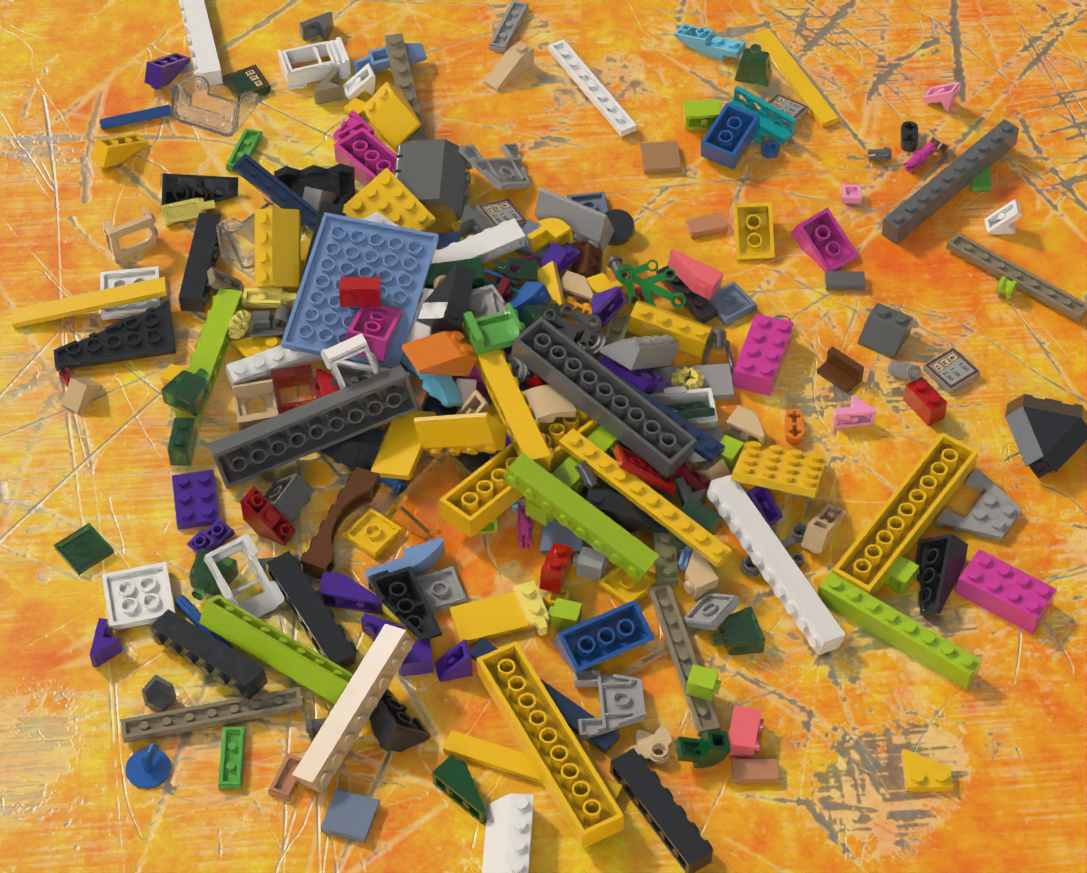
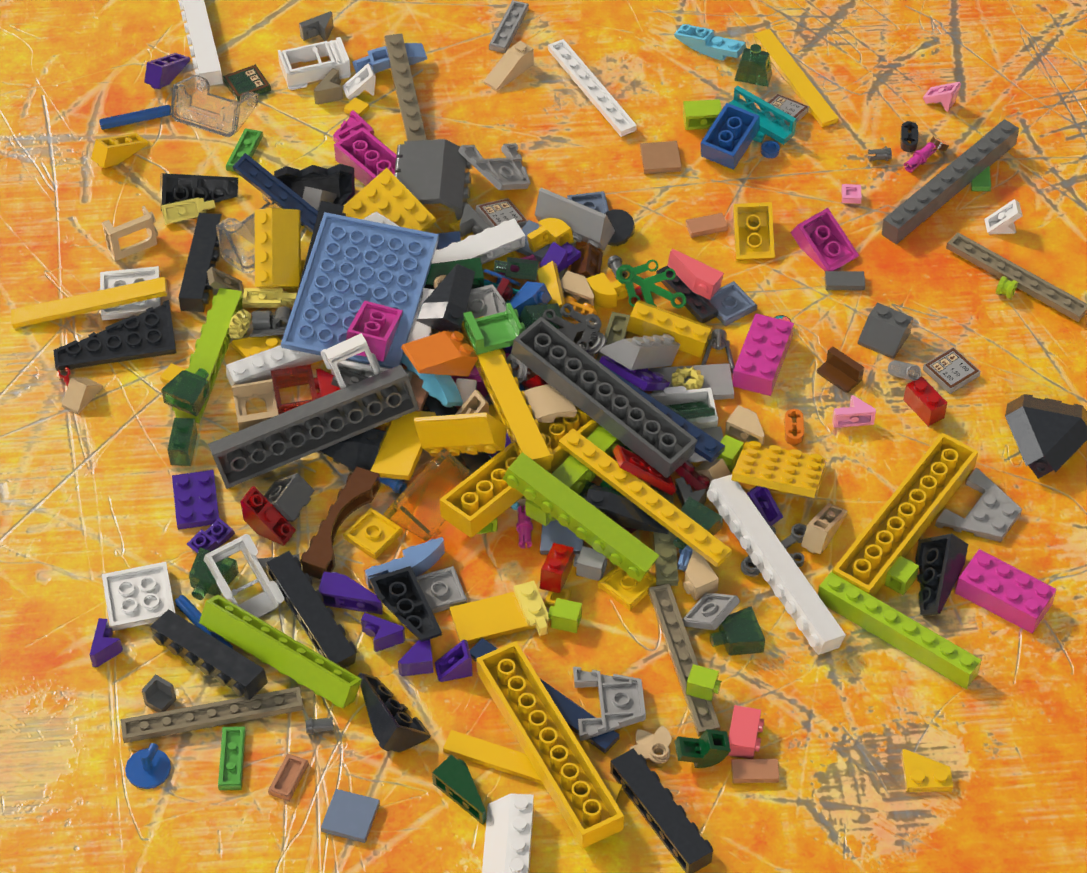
(83, 549): clear green tile -> none
(353, 708): brick -> none
(360, 292): red brick -> none
(392, 114): yellow slope -> none
(586, 474): dark grey pin -> none
(603, 637): blue slope -> none
(608, 303): dark purple slope -> none

